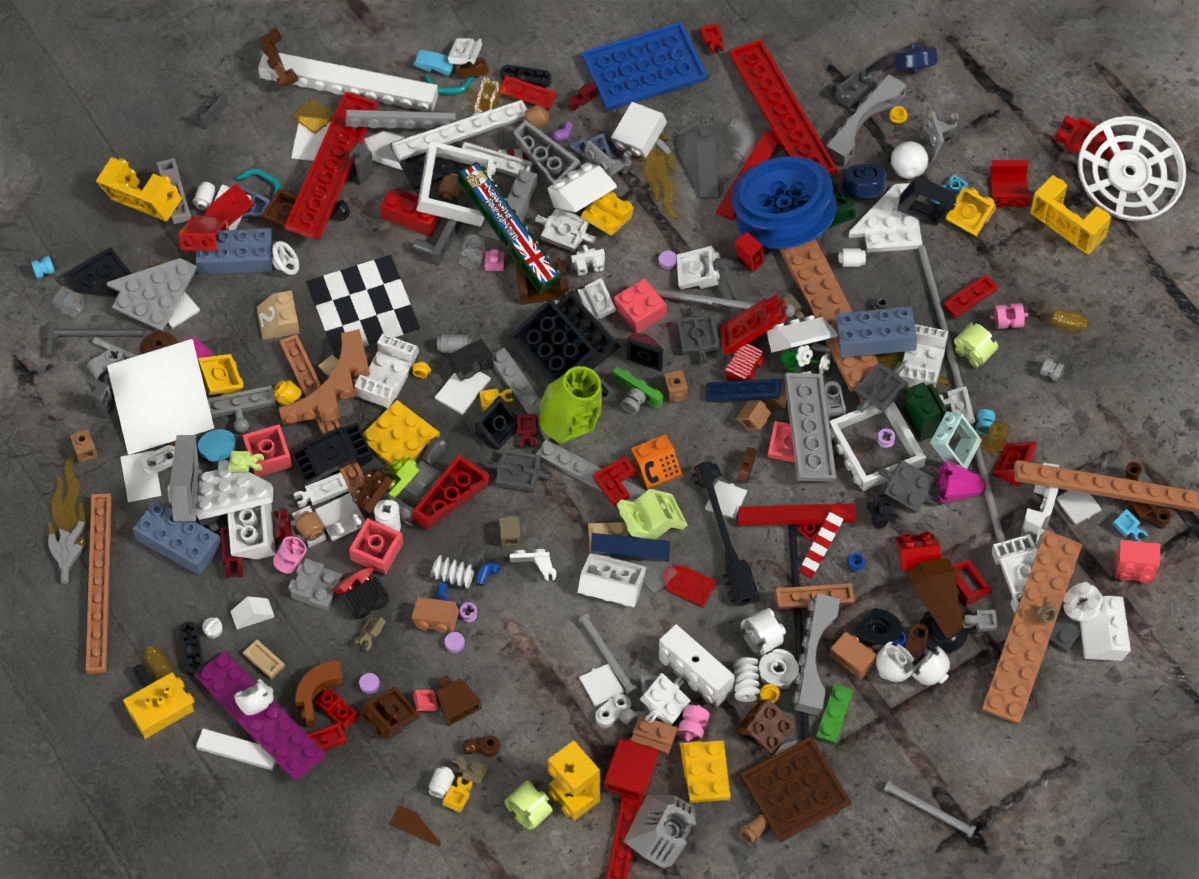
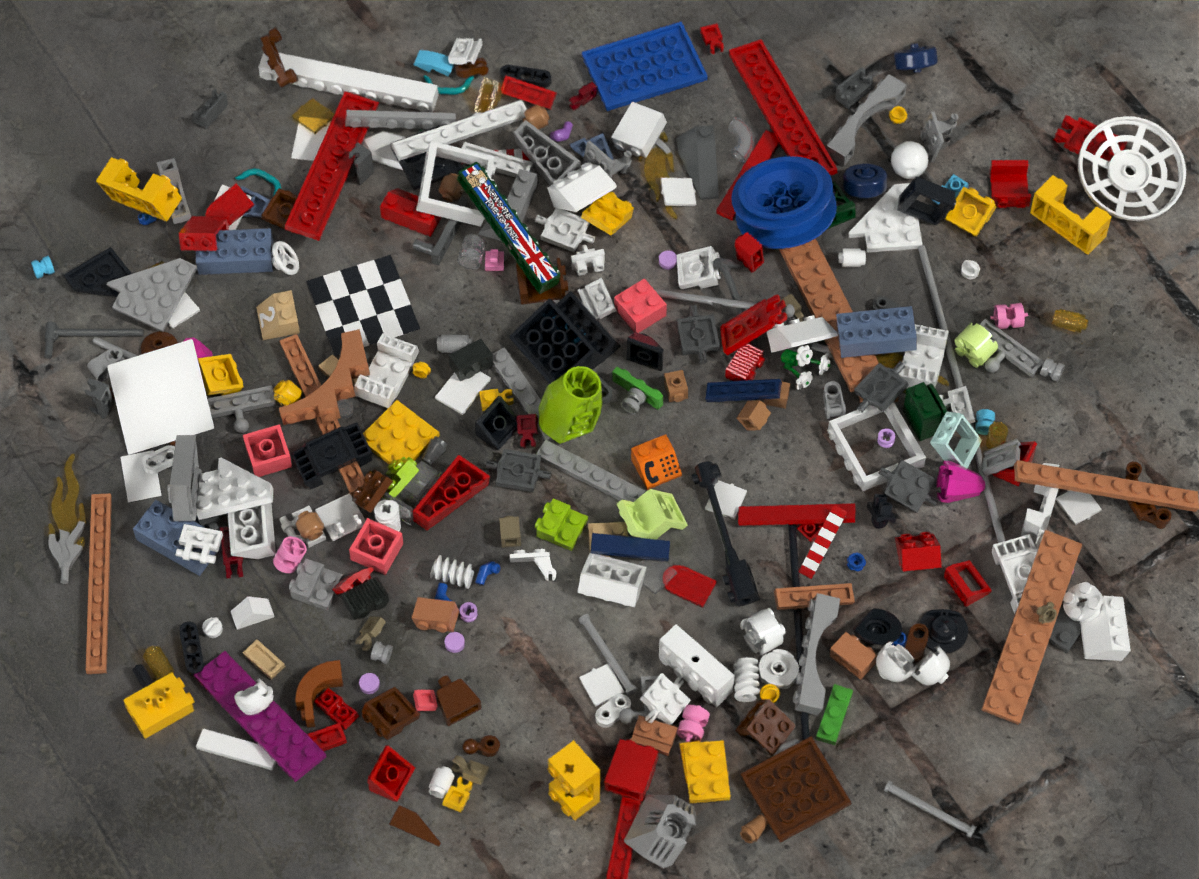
(68, 302): clear brick -> none
(83, 446): medium nougat brick -> none
(146, 219): none -> blue arm
(200, 538): none -> white plate
(204, 195): white brick -> none
(217, 445): medium azure tile -> none
(243, 460): yellowish green plate -> none
(283, 527): dark red plate -> none
(322, 490): white plate -> none
(339, 210): black tile -> none
(381, 652): none -> light grey wheel
(390, 774): none -> red slope
(529, 805): yellowish green brick -> none
(560, 524): none -> lime plate
(610, 480): red plate -> none
(678, 191): none -> white piece
(747, 464): reddish brown piece -> none
(781, 442): coral plate -> none
(809, 427): light grey plate -> none
(937, 588): reddish brown wedge -> none
(970, 269): none -> white tile
(970, 296): red plate -> none
(984, 620): light grey plate -> none
(1001, 457): none -> light grey plate
(1012, 351): none -> light grey plate
(1127, 524): medium azure plate -> none
(1137, 561): coral brick -> none

